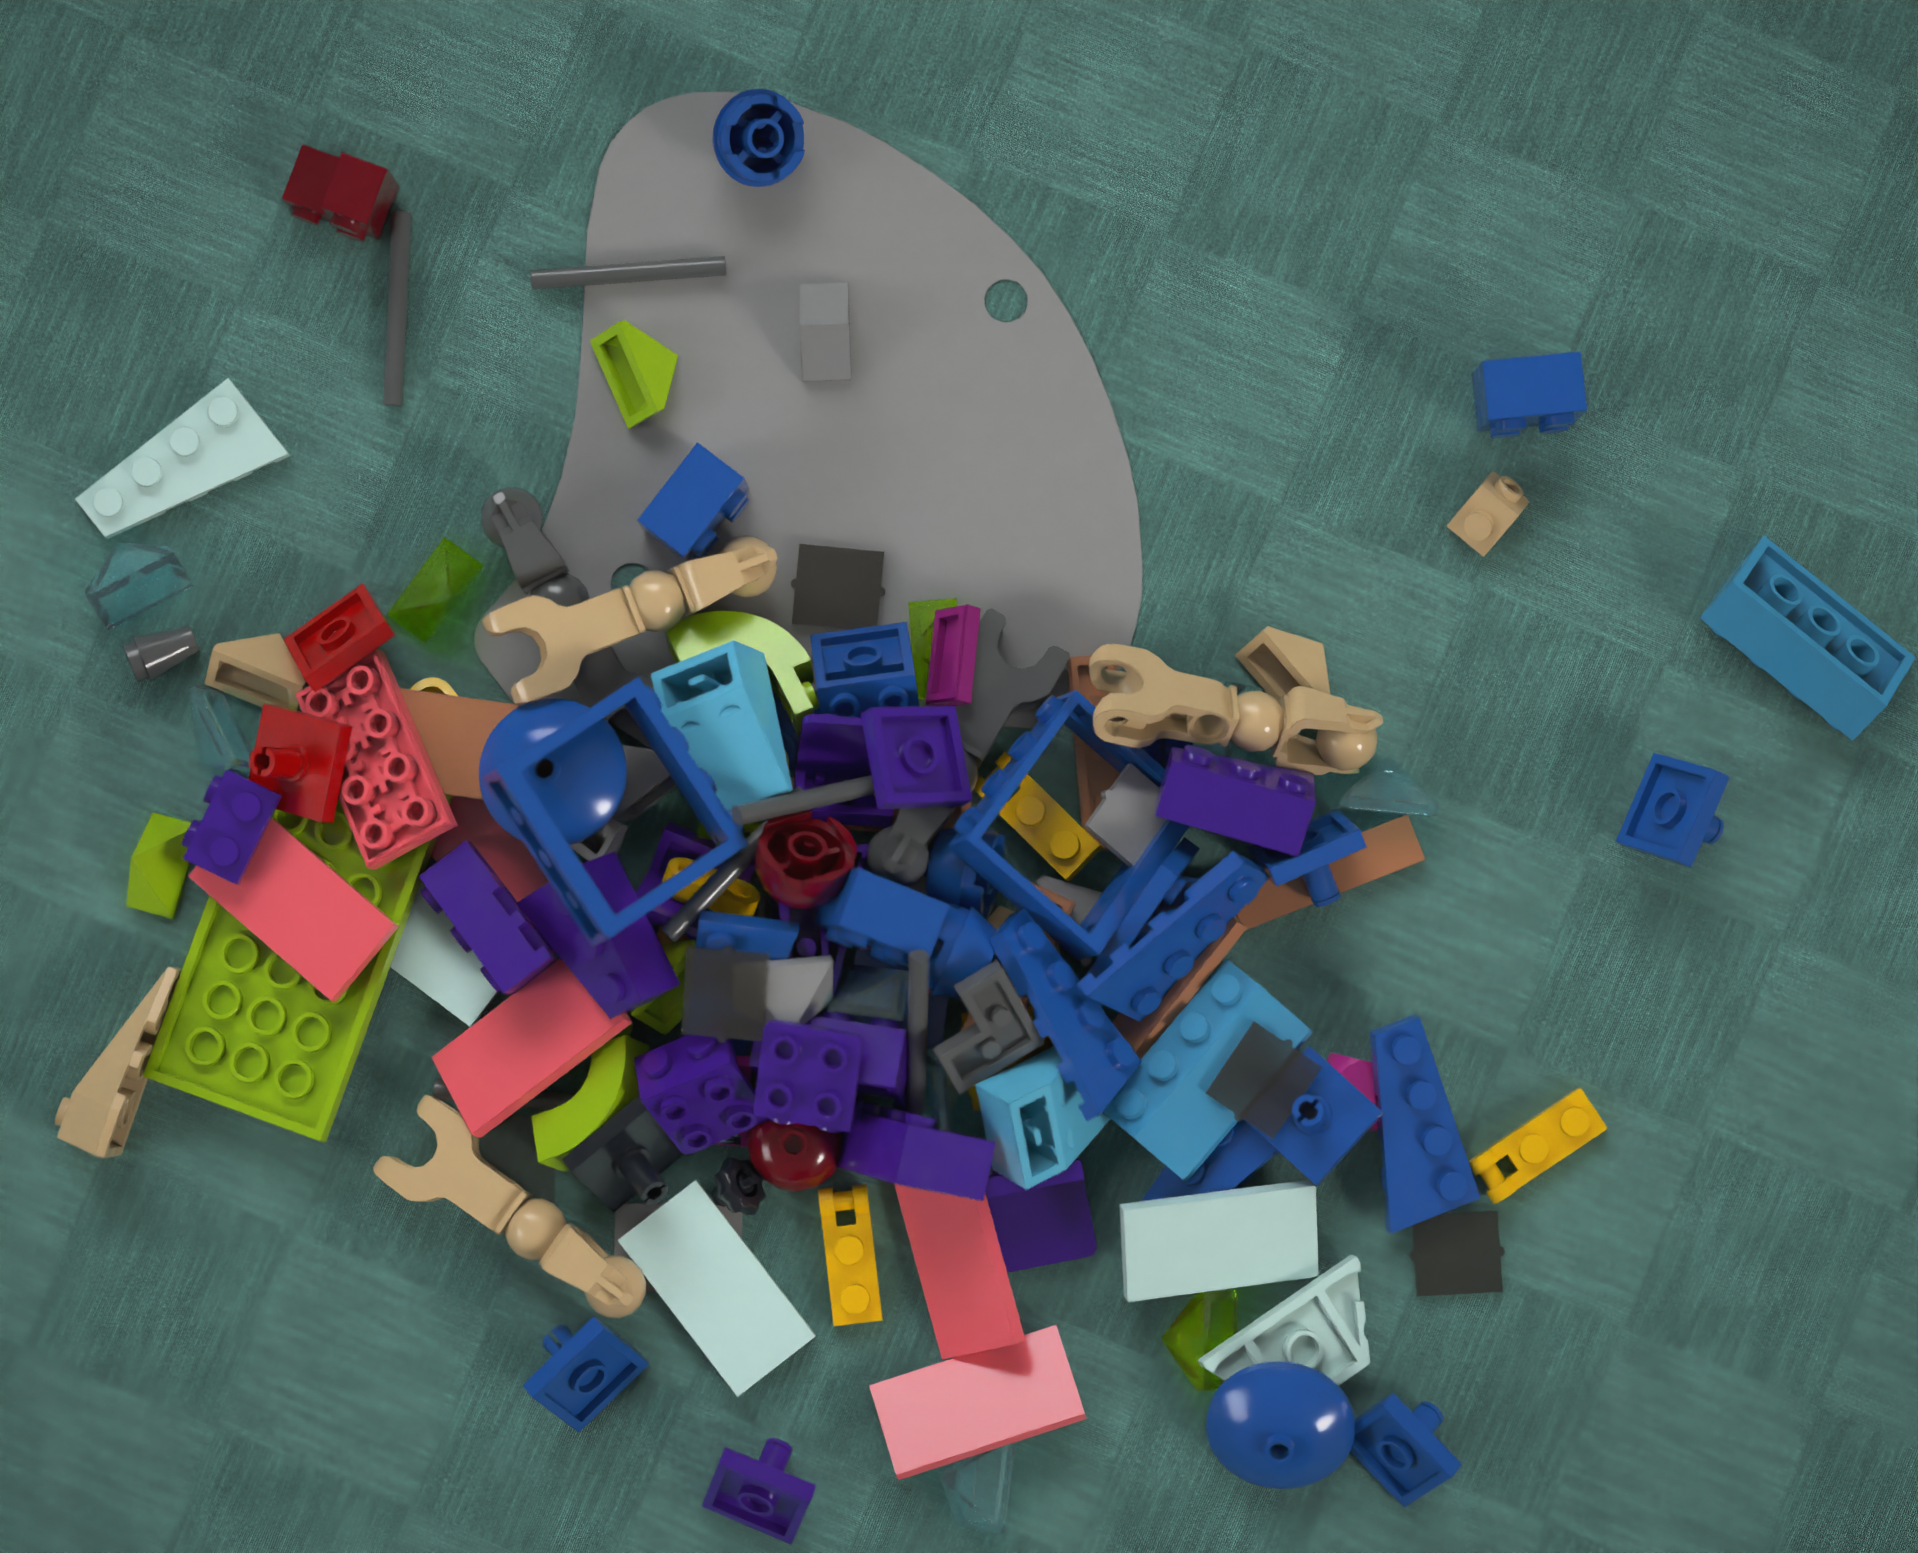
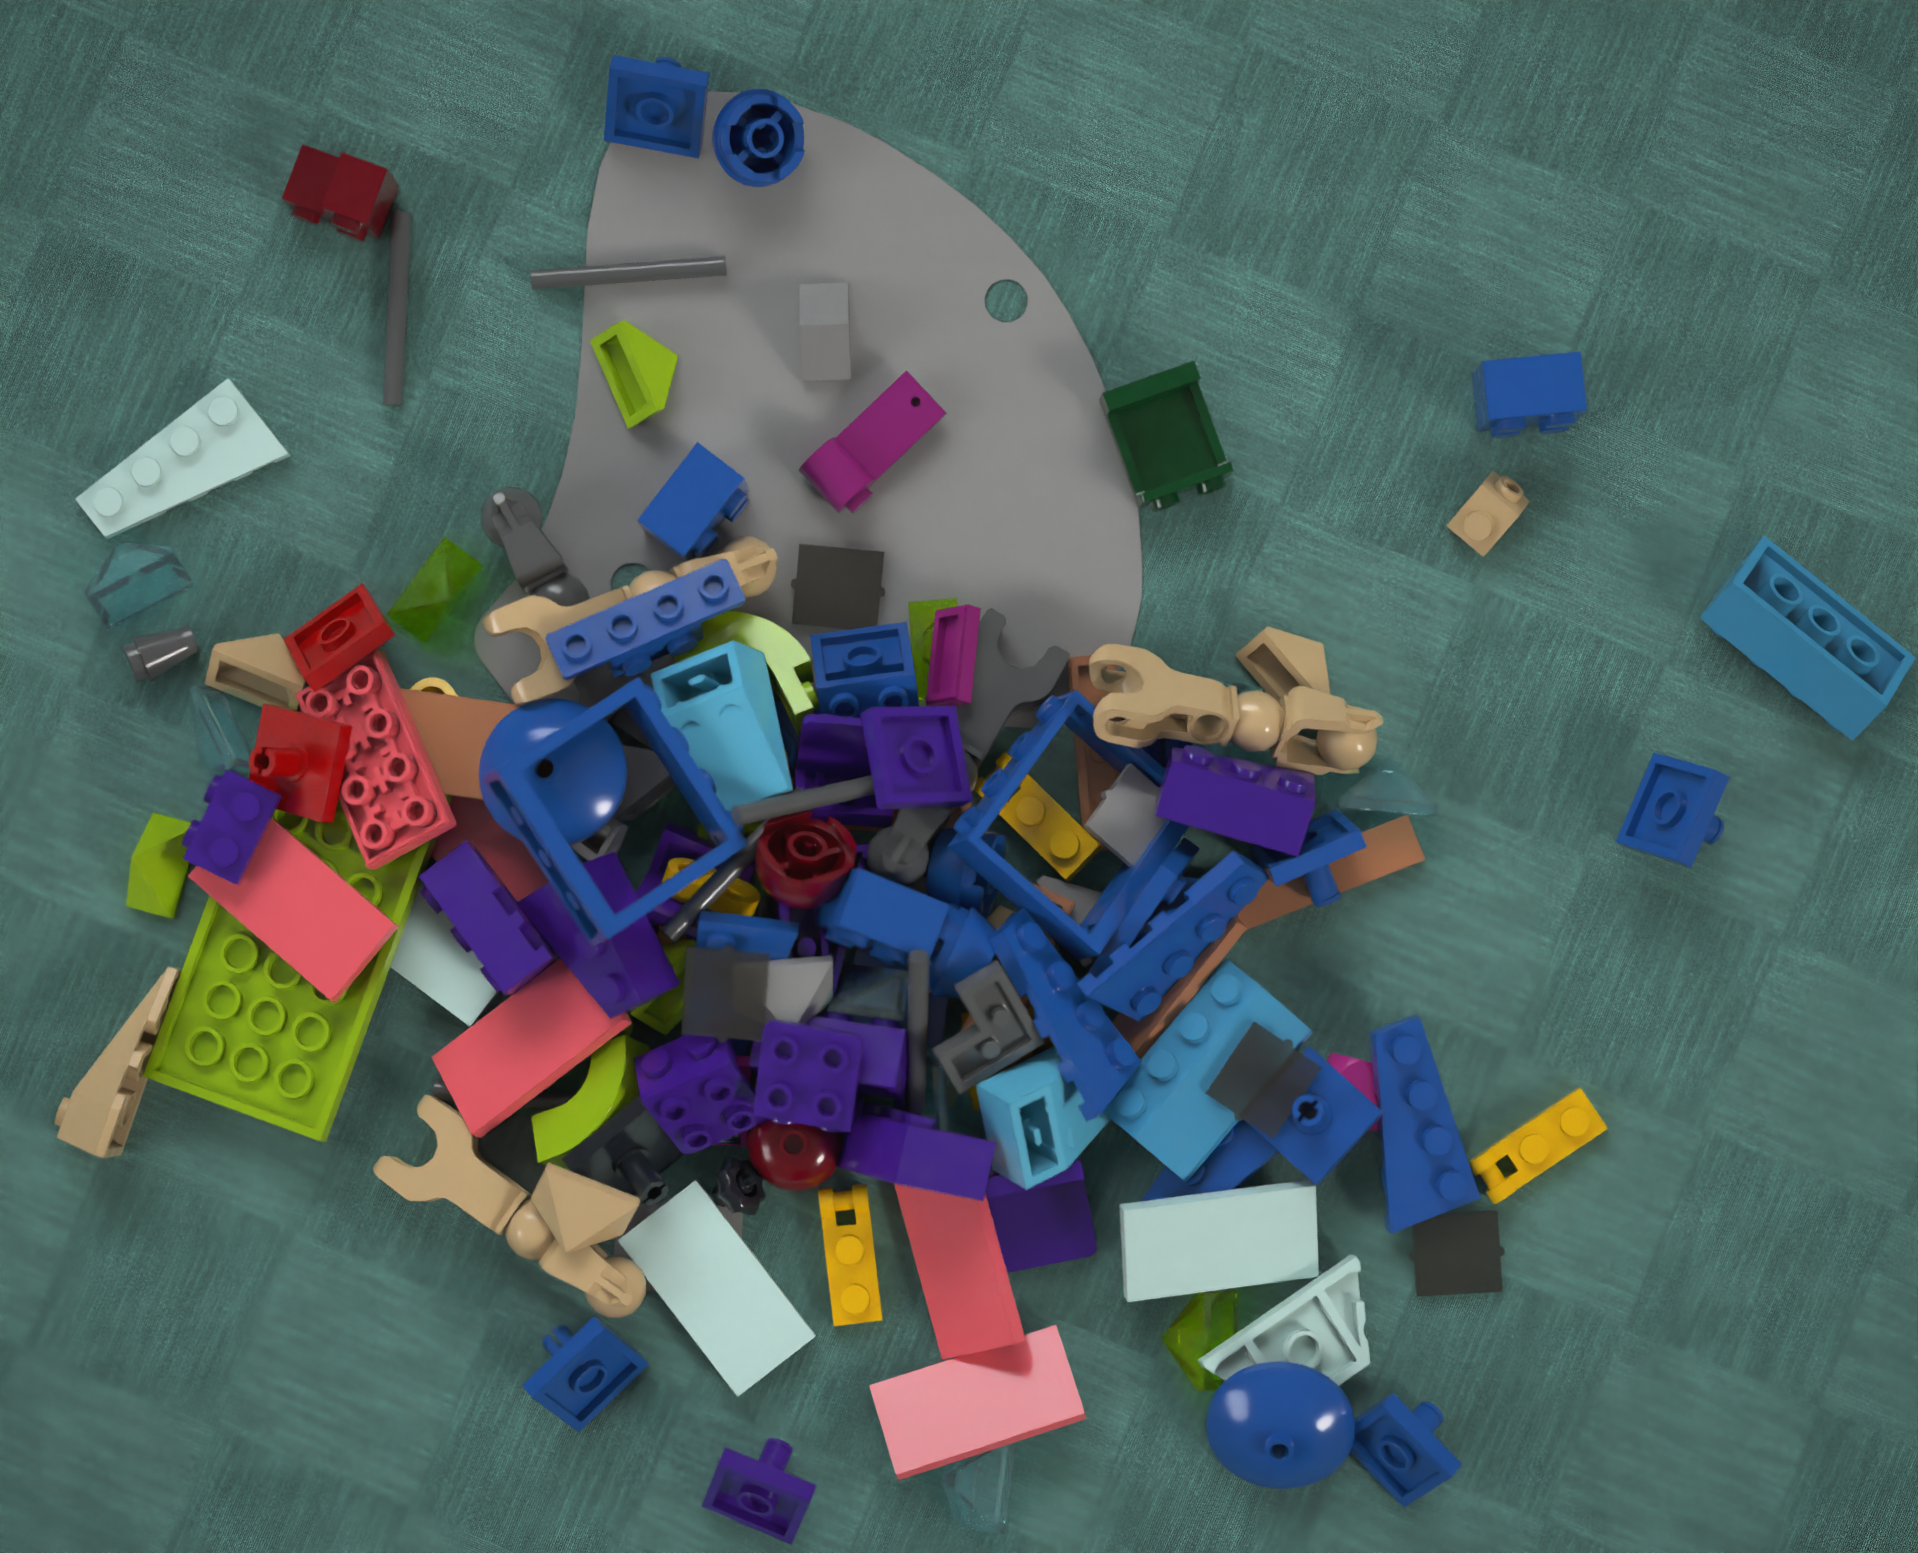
(581, 1209): none -> tan slope
(647, 625): none -> blue bracket
(656, 105): none -> blue tile
(872, 444): none -> magenta door
(1166, 437): none -> dark green panel

